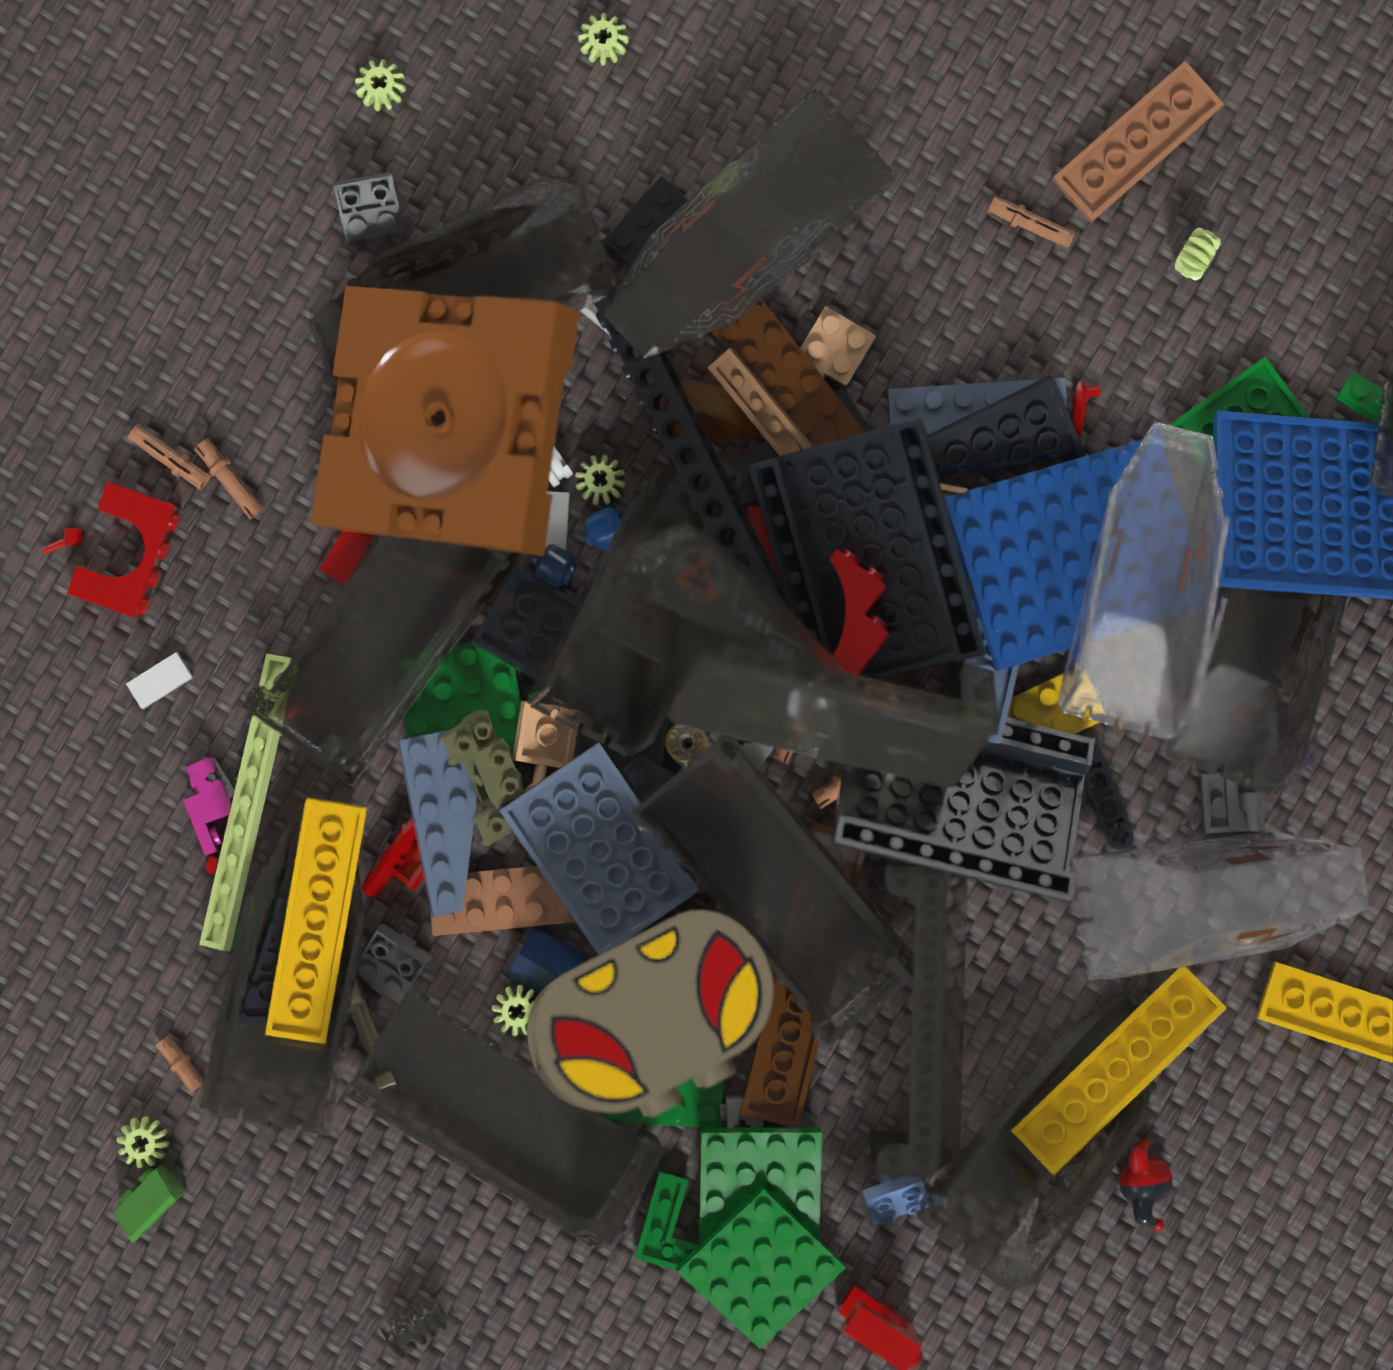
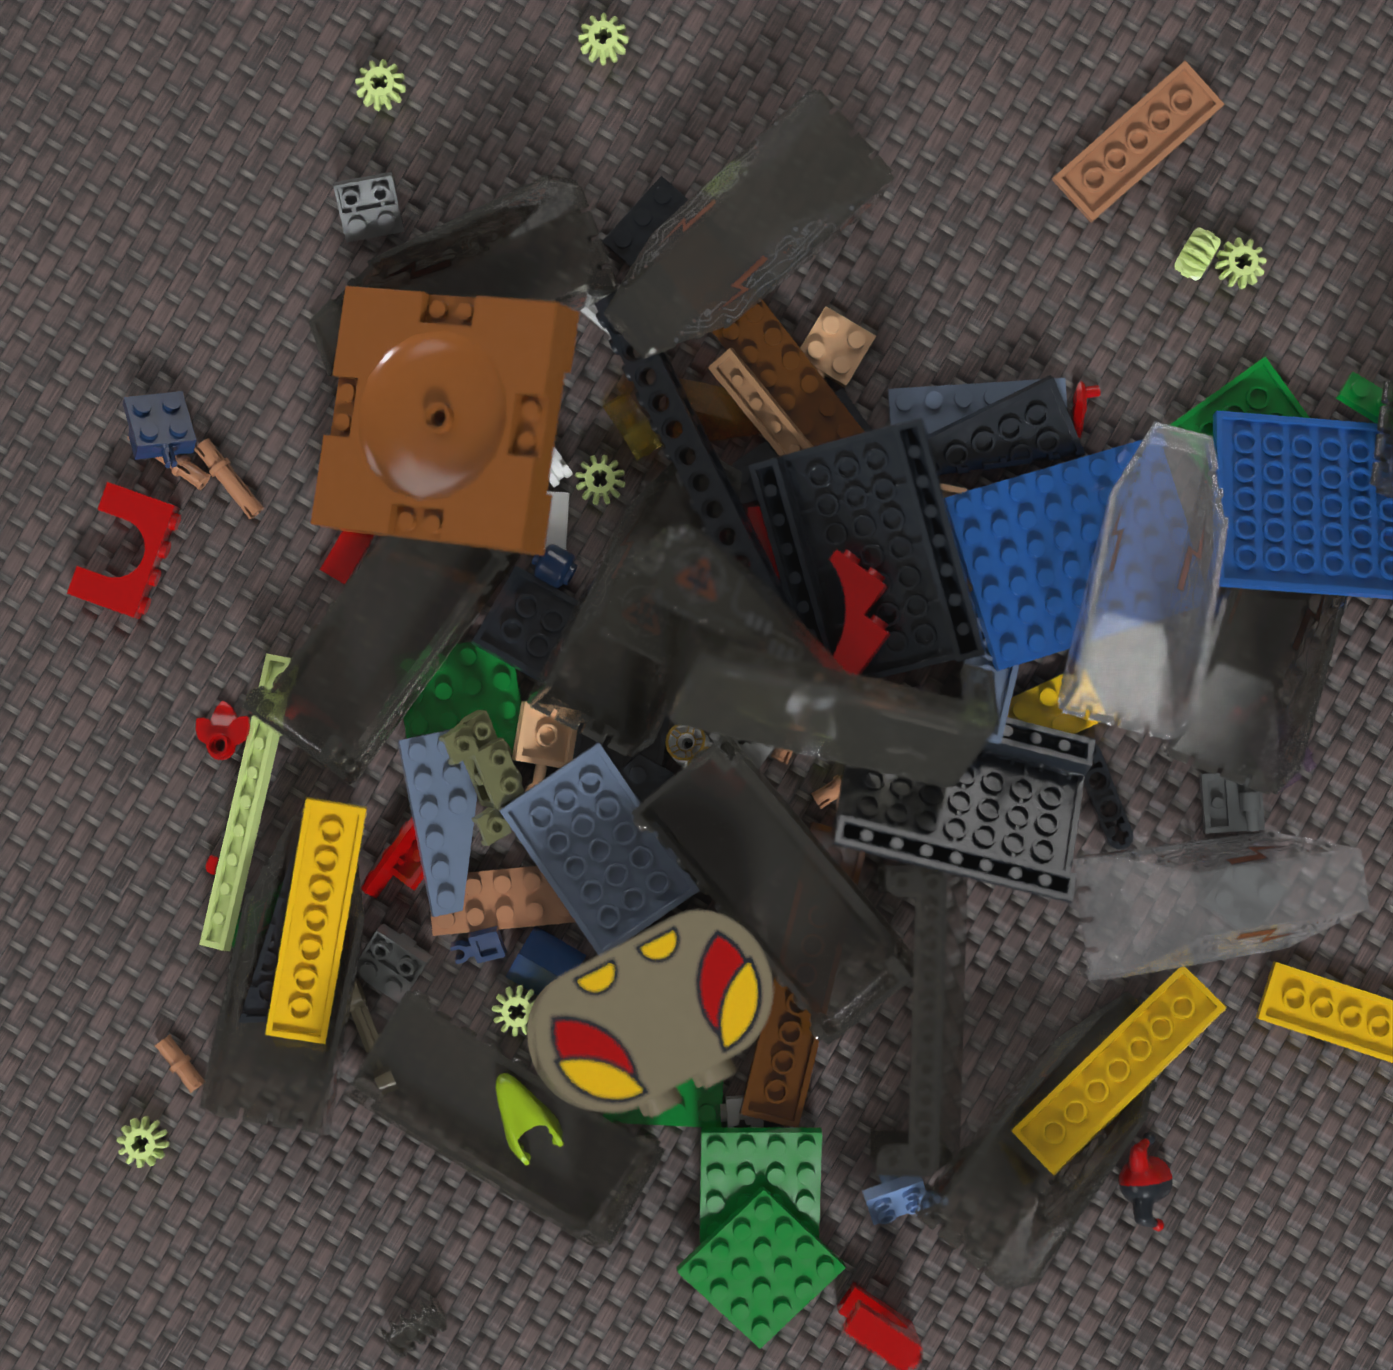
(73, 537): red hand -> none
(148, 1202): bright green slope -> none
(159, 426): none -> dark blue plate
(159, 680): white tile -> none
(210, 803): dark pink plate -> none
(223, 726): none -> red plate
(483, 944): none -> dark blue plate
(522, 1112): none -> lime animal
(601, 527): blue head -> none
(632, 425): none -> clear yellow slope
(657, 1240): green plate -> none
(1032, 222): nougat pin -> none
(1252, 263): none -> yellowish green gear

